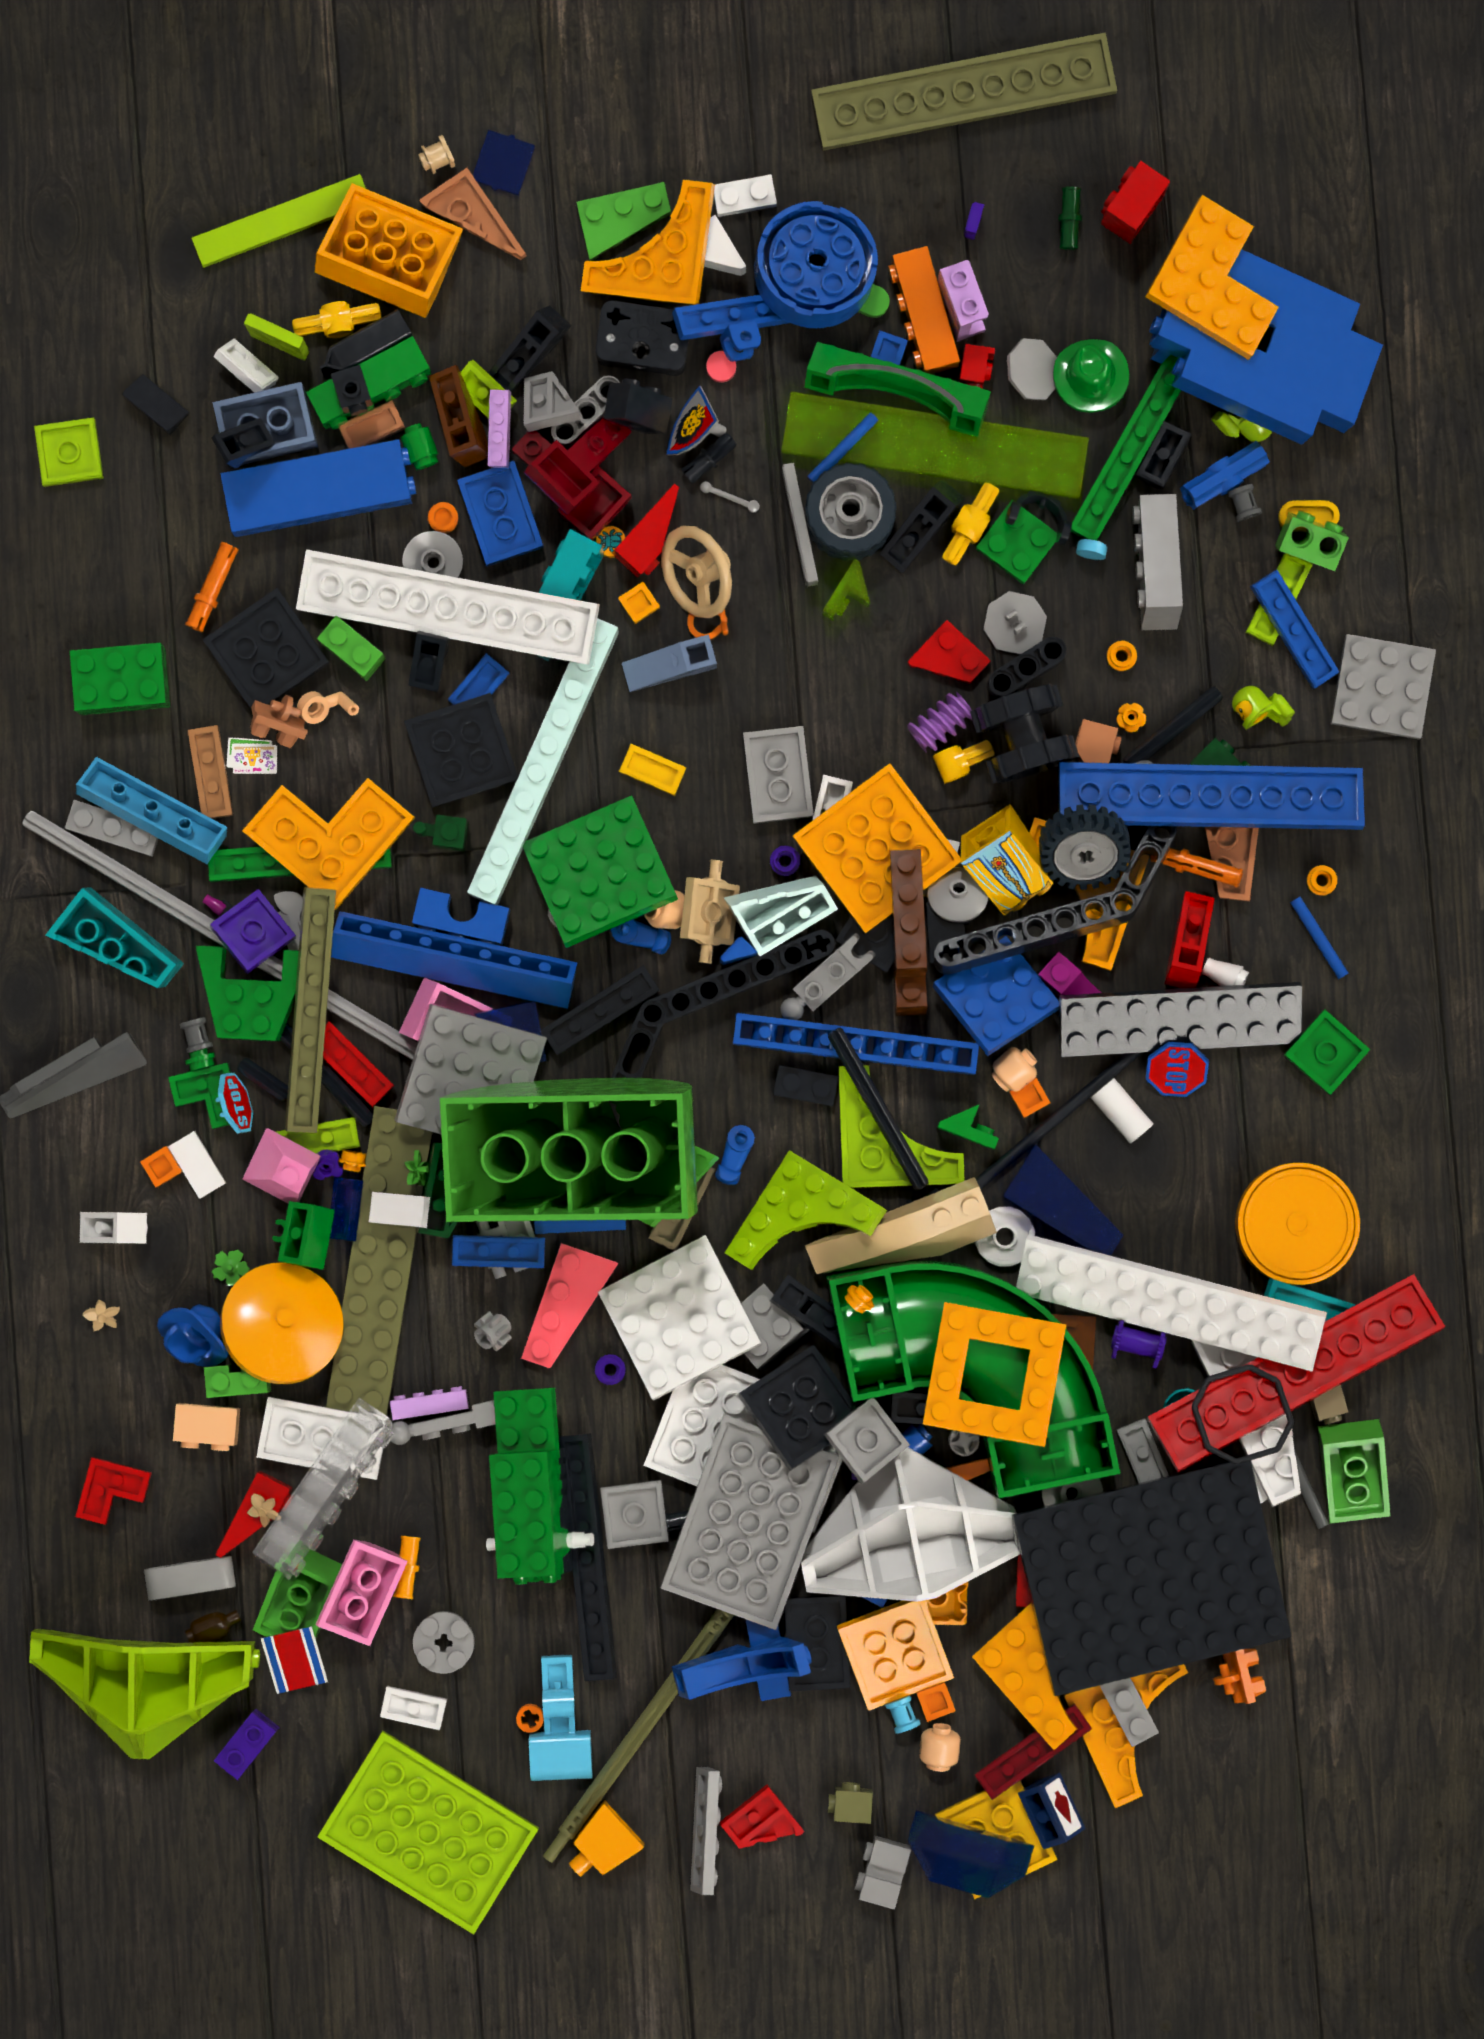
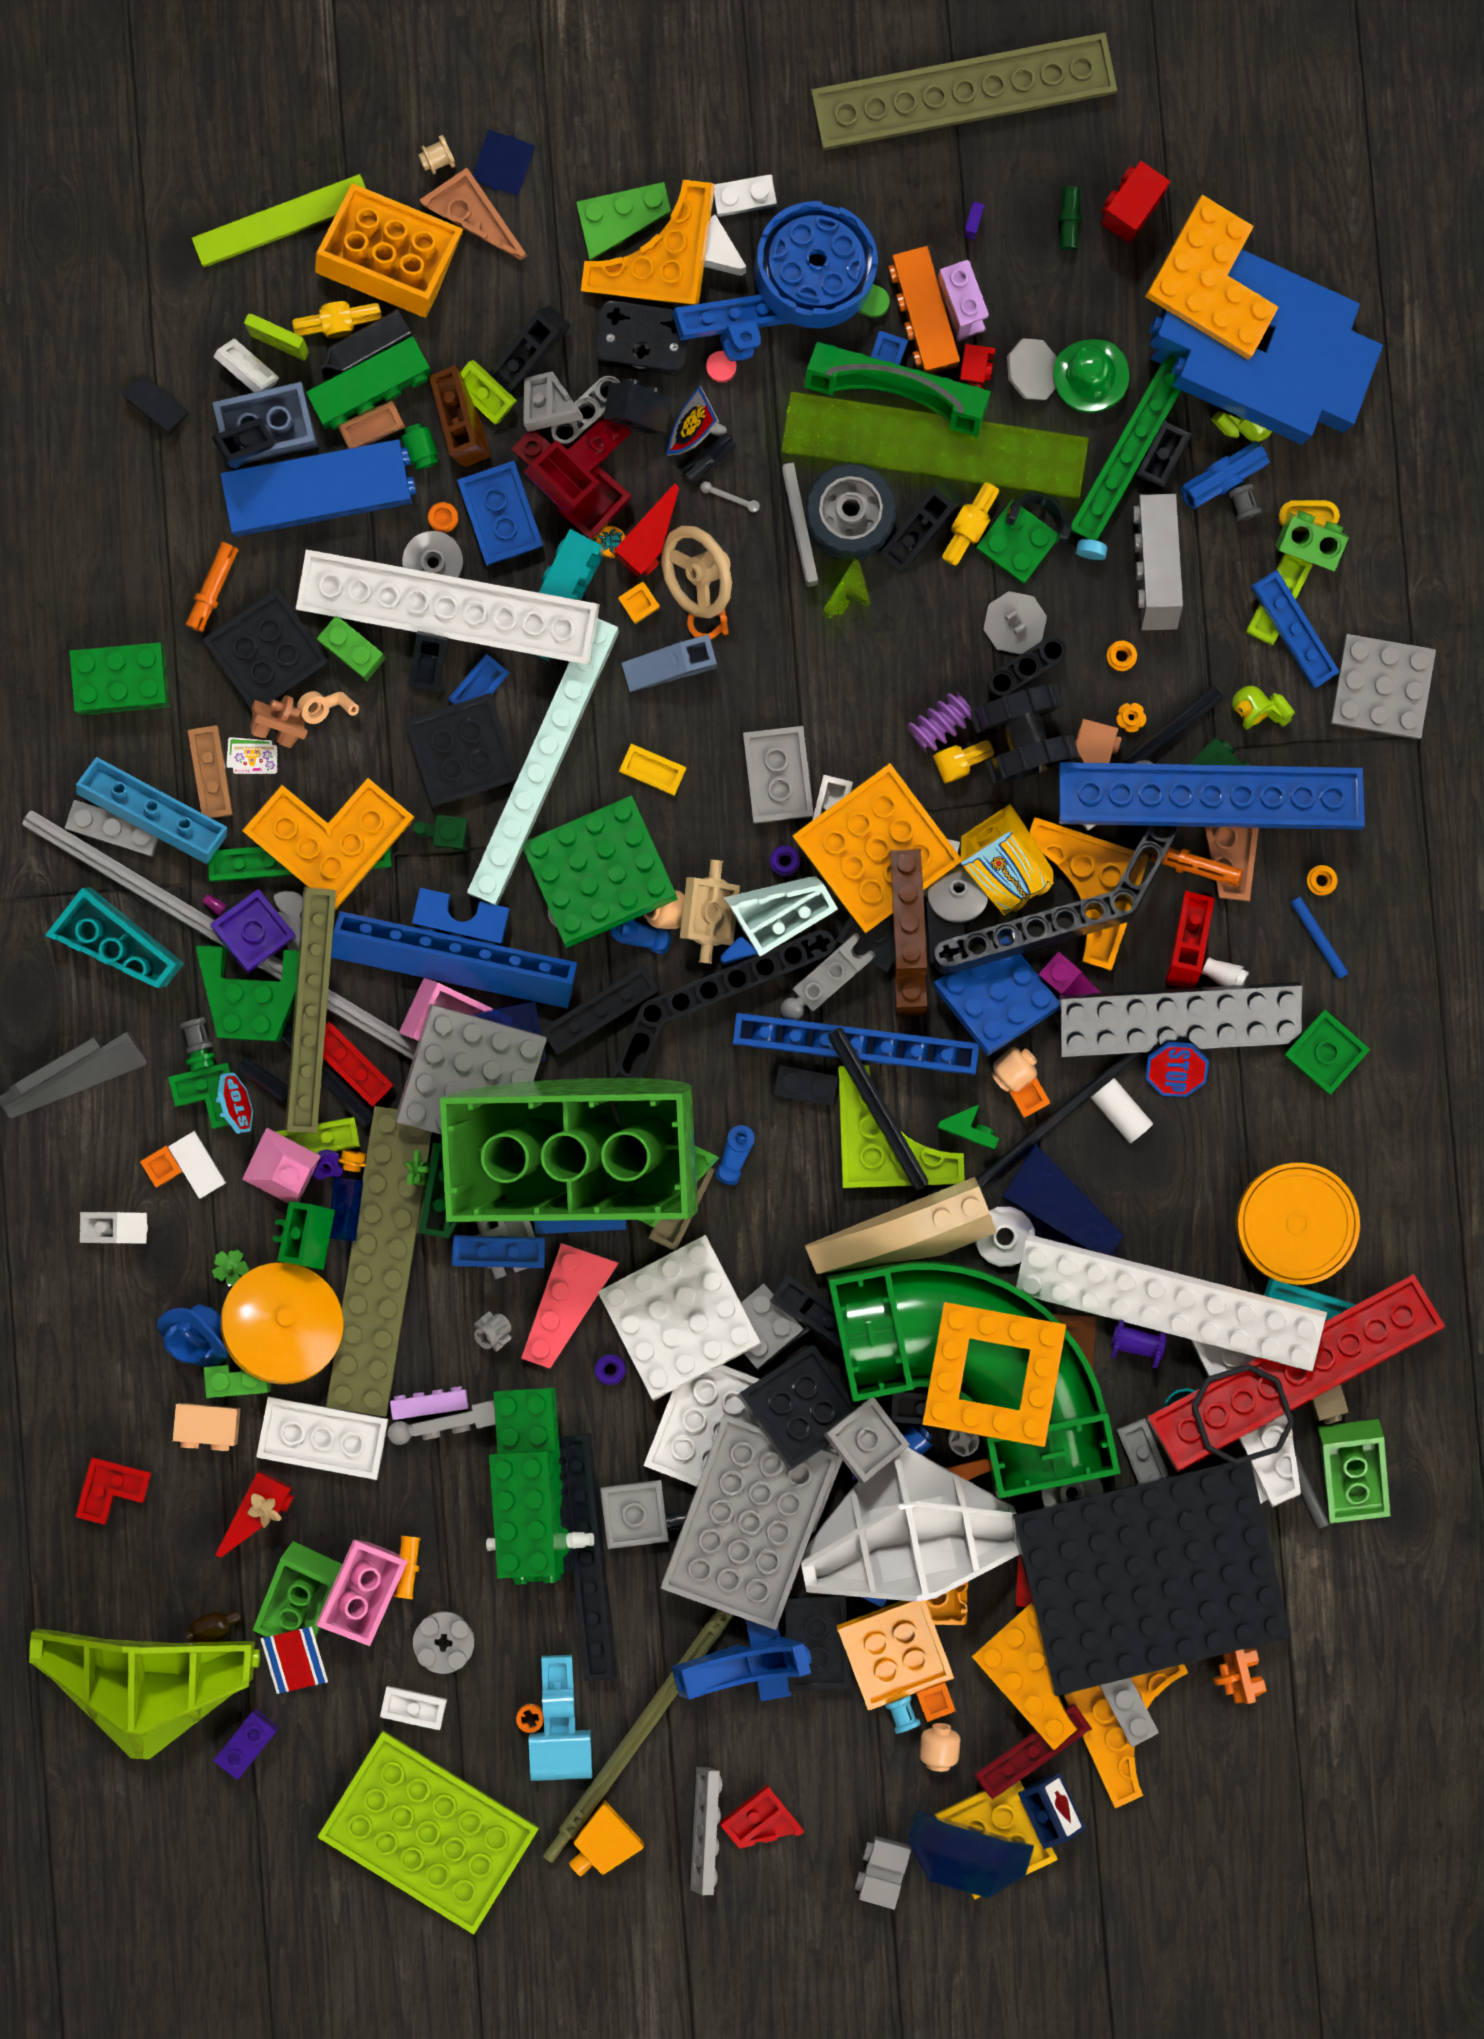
(68, 452): lime tile -> none
(101, 1315): tan plant -> none
(189, 1577): light grey beam -> none
(324, 1489): clear brick -> none
(352, 390): black brick -> none
(399, 1209): white tile -> none
(499, 428): lavender piece -> none
(797, 1200): lime plate -> none
(844, 446): blue bar -> none
(851, 1803): olive brick -> none
(859, 1298): light orange plate -> none
(950, 655): red wing -> none
(1084, 847): wheel -> none

